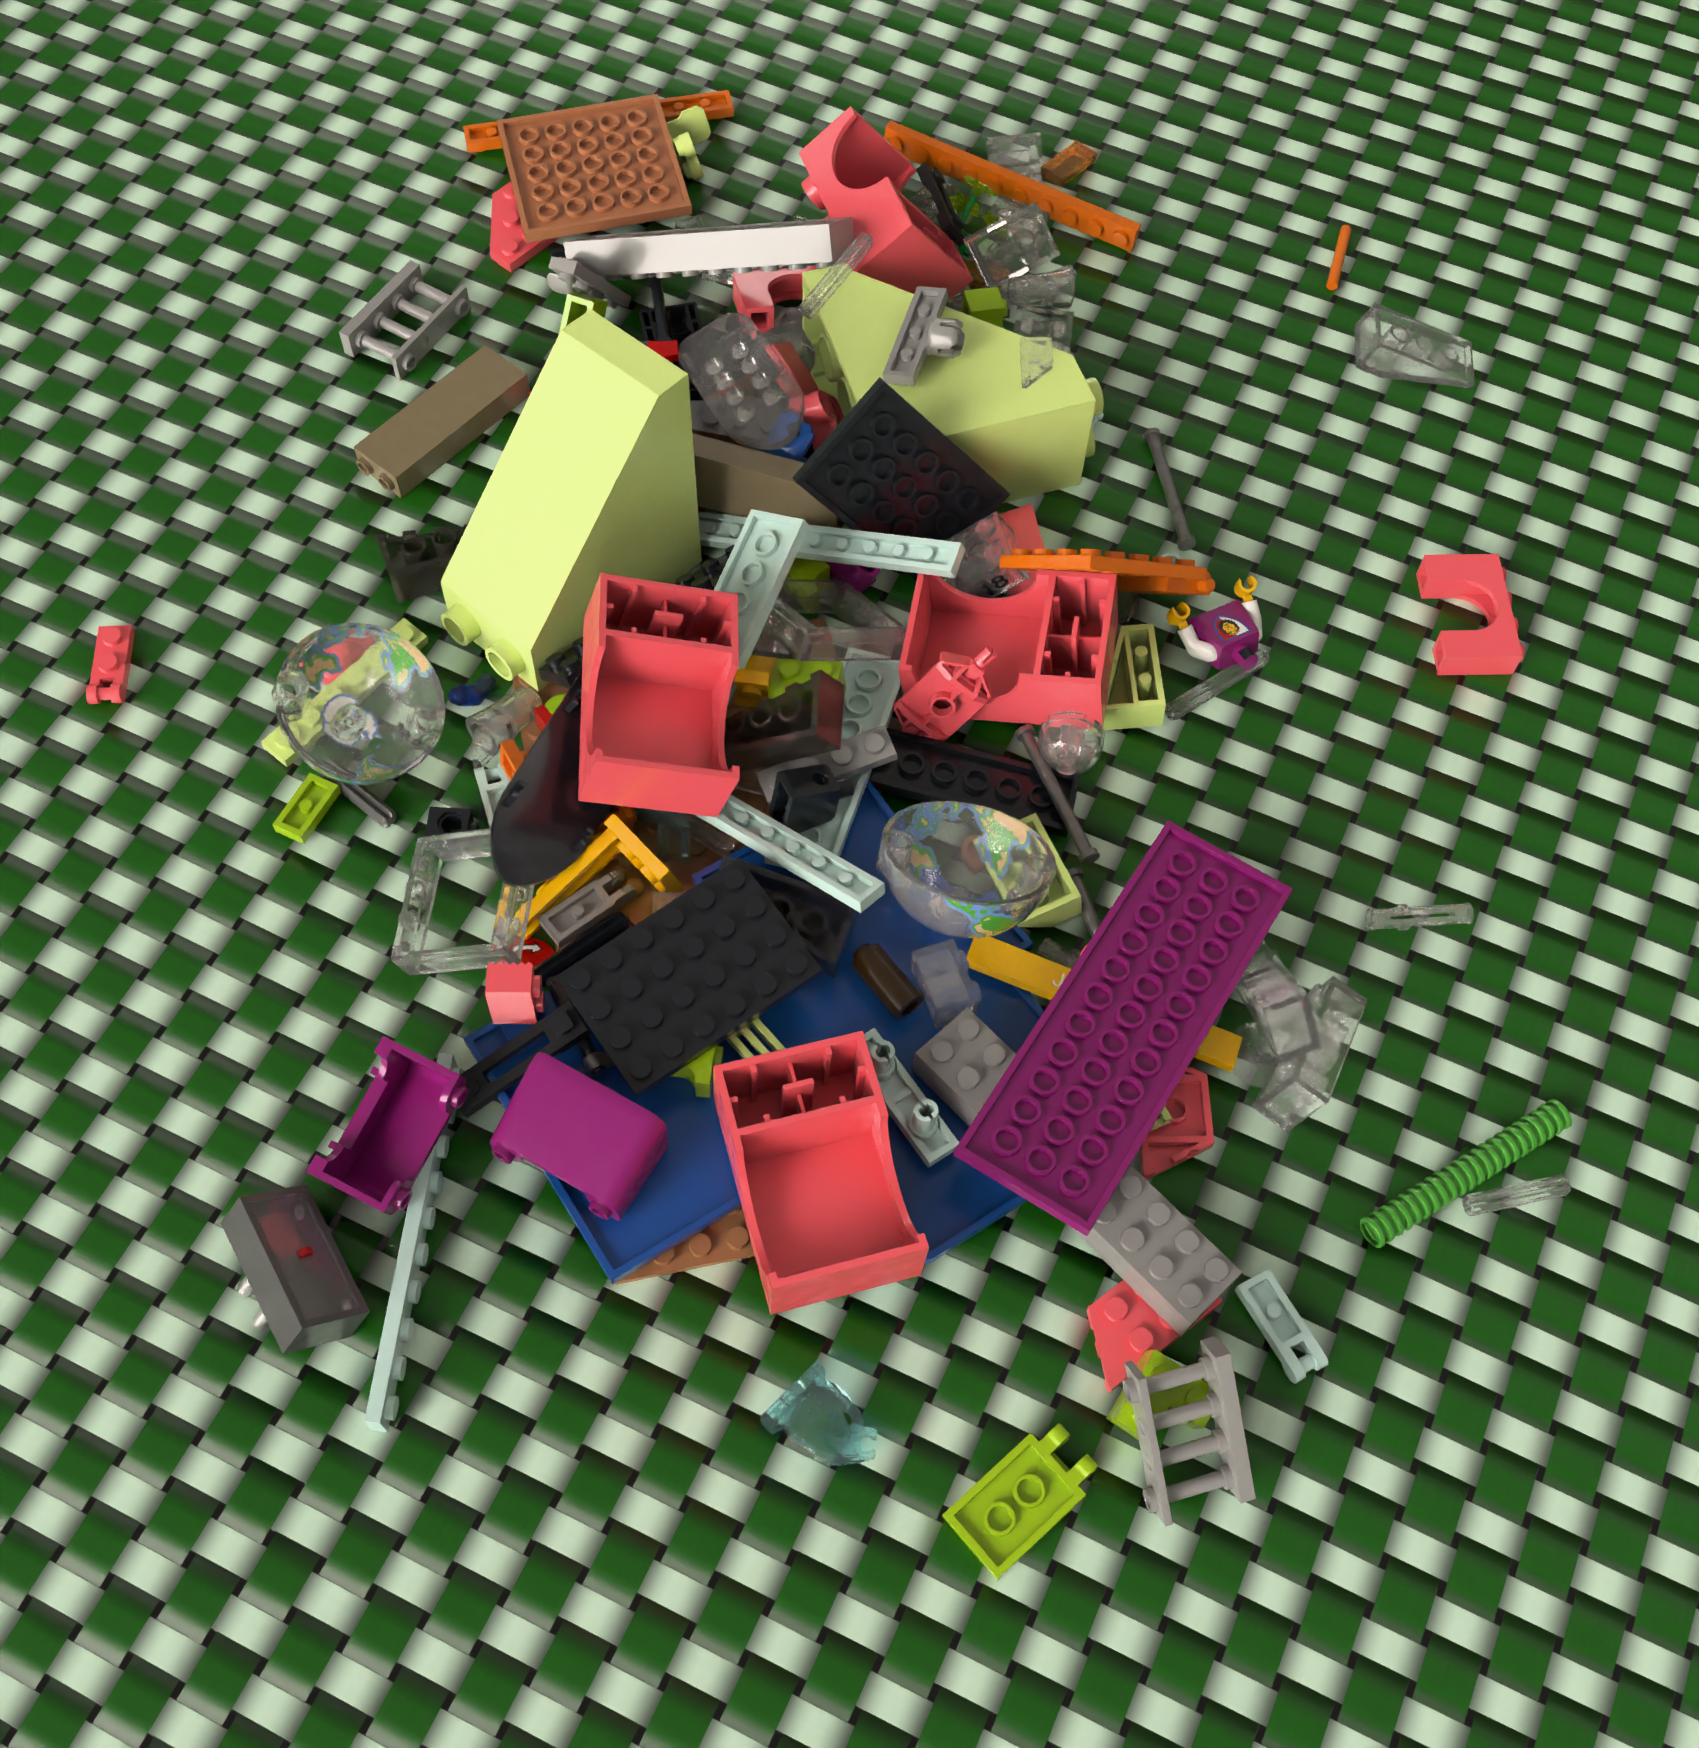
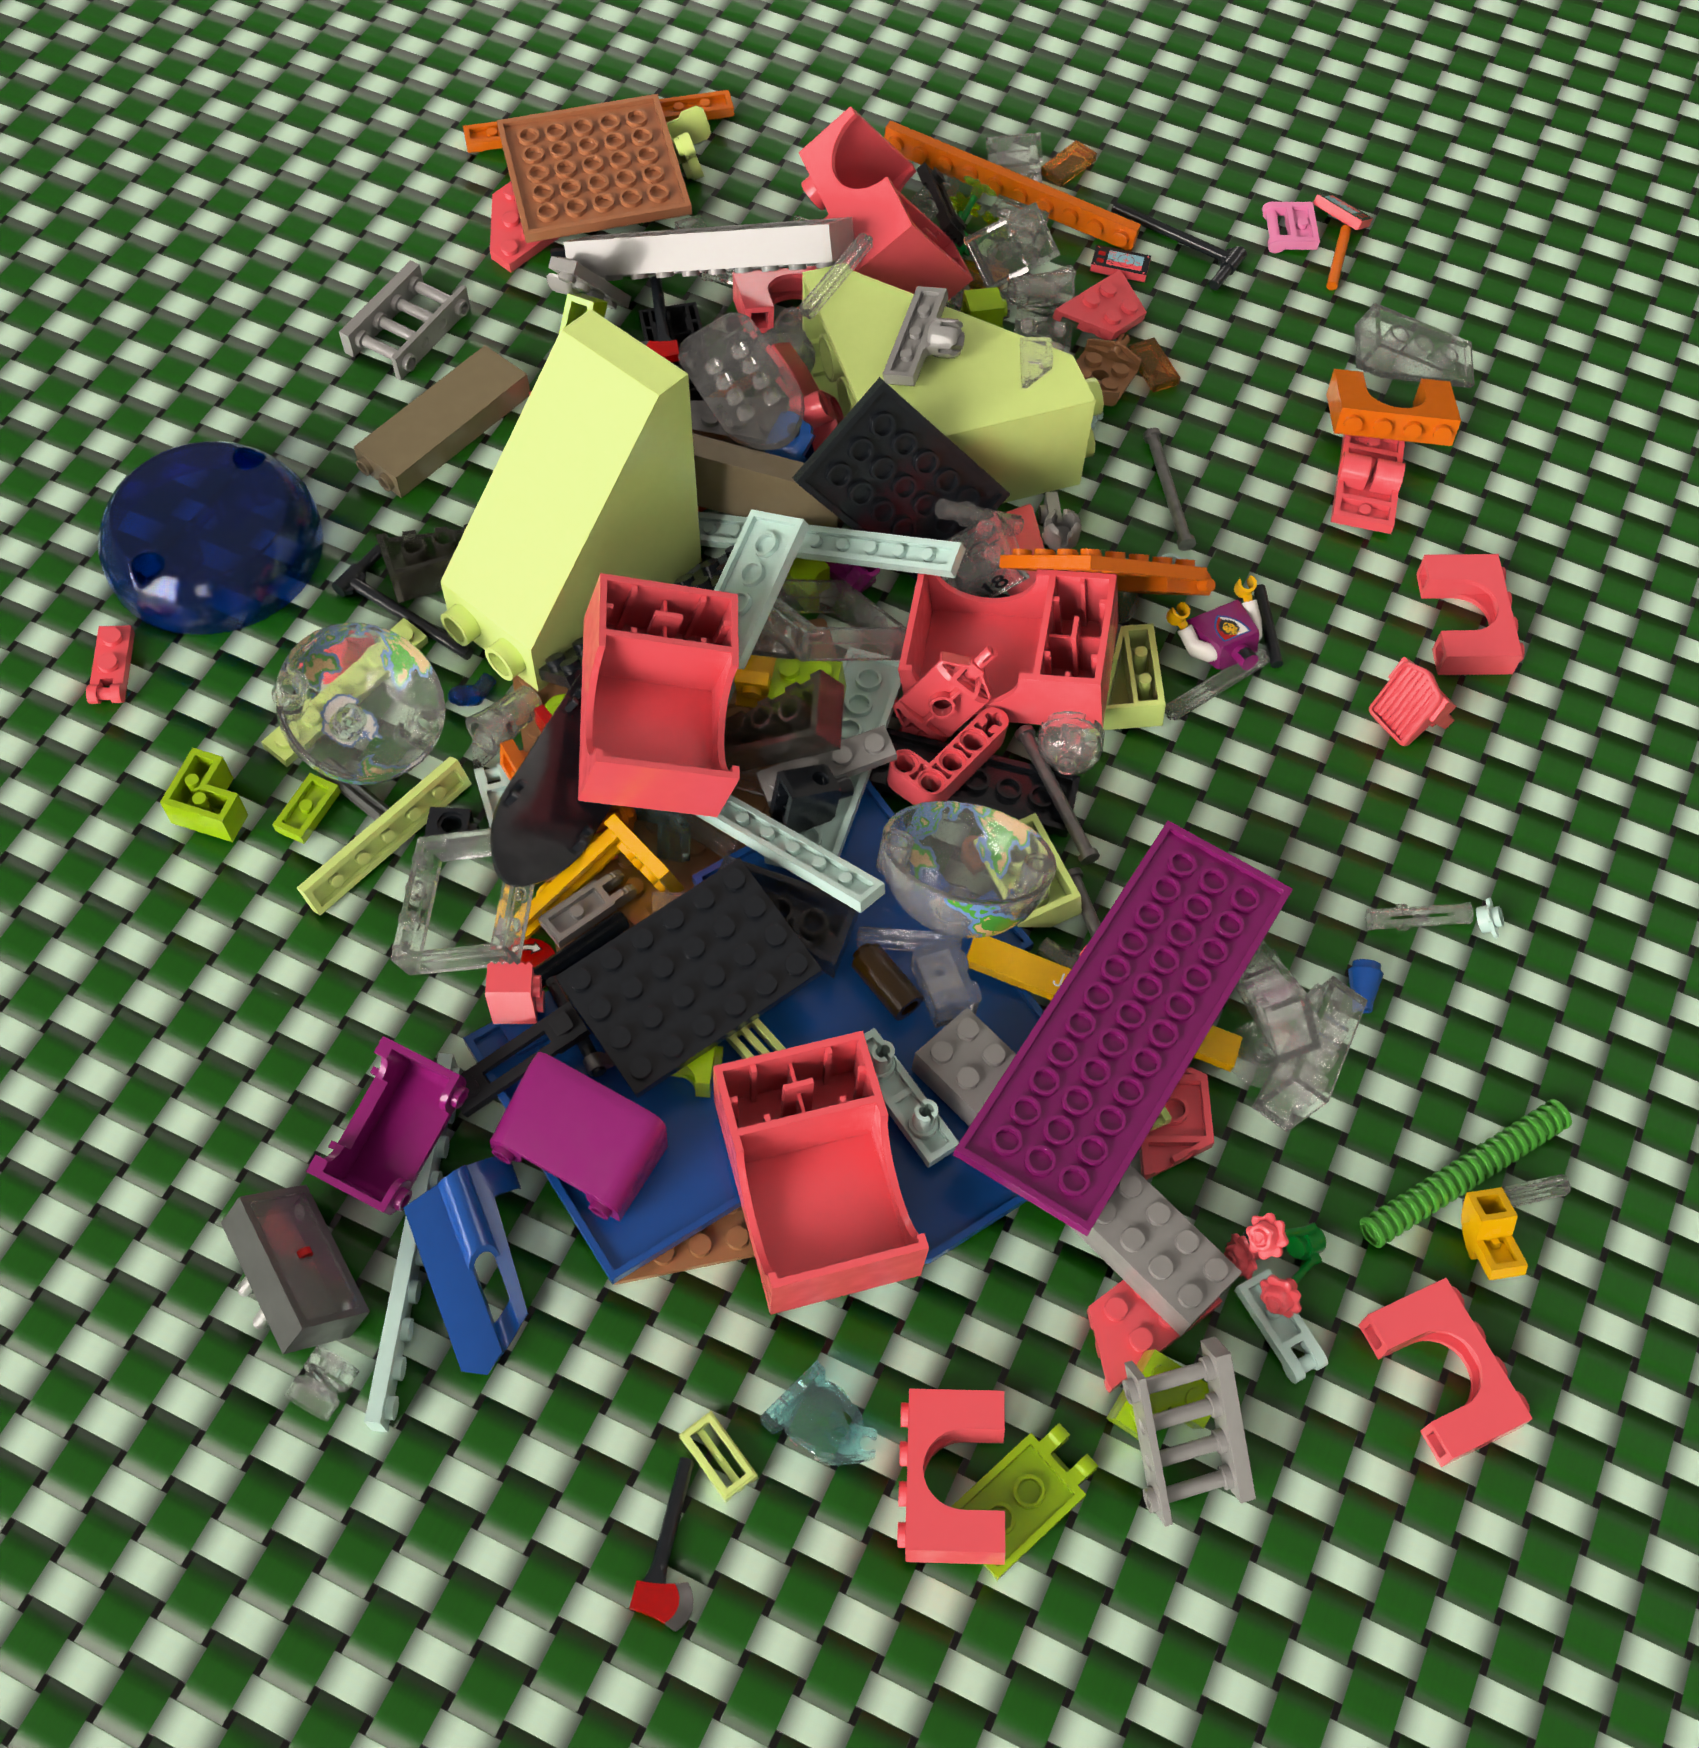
(201, 799): none -> lime brick
(209, 538): none -> clear blue cylinder
(323, 1381): none -> clear wheel
(354, 581): none -> black bar
(383, 836): none -> yellowish green plate
(451, 1230): none -> blue panel
(653, 1597): none -> piece
(738, 1484): none -> yellowish green tile
(901, 939): none -> clear axle
(931, 1528): none -> coral arch
(954, 756): none -> coral beam
(968, 514): none -> clear pin
(1058, 529): none -> light grey plate
(1104, 308): none -> coral wing
(1109, 260): none -> tile
(1110, 363): none -> medium nougat plate
(1155, 365): none -> clear orange tile
(1228, 259): none -> black bar
(1268, 627): none -> black bar
(1268, 1239): none -> coral plant
(1300, 226): none -> bright pink plate
(1342, 211): none -> coral tile
(1357, 413): none -> orange arch
(1365, 979): none -> blue cone
(1368, 483): none -> coral plate
(1411, 703): none -> coral piece
(1440, 1317): none -> coral arch
(1488, 1231): none -> yellow brick
(1490, 918): none -> light aqua plate

